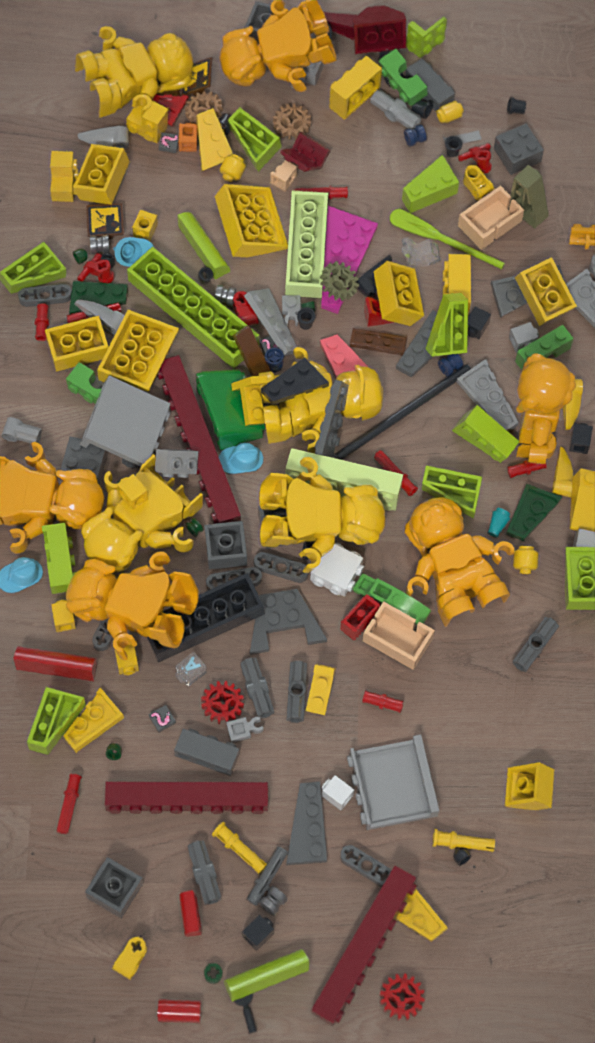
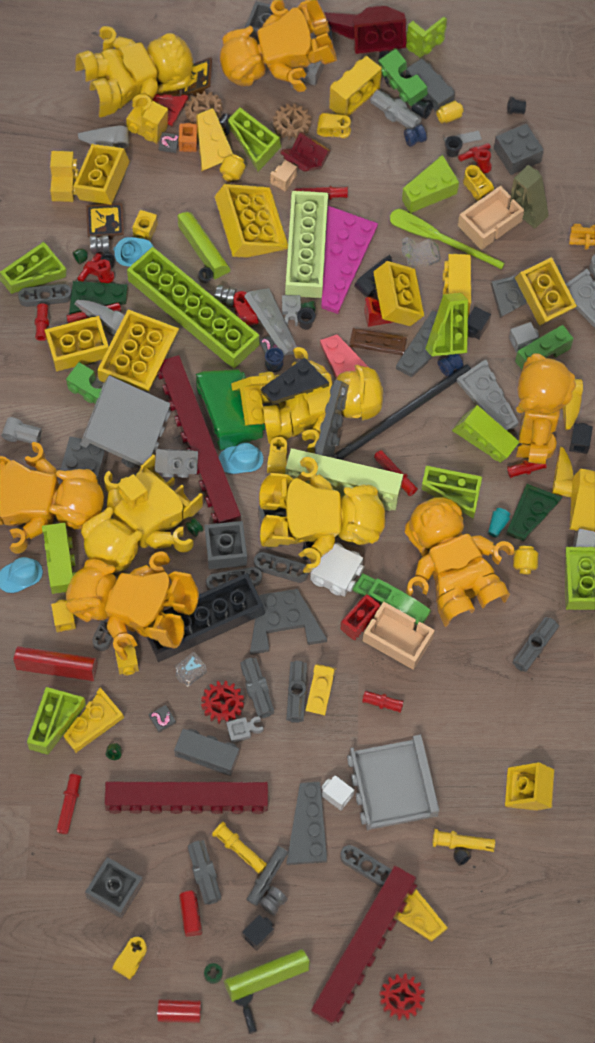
(251, 351): reddish brown tile -> none
(277, 458): none -> yellow piece
(331, 125): none -> yellow piece
(339, 281): olive gear -> none

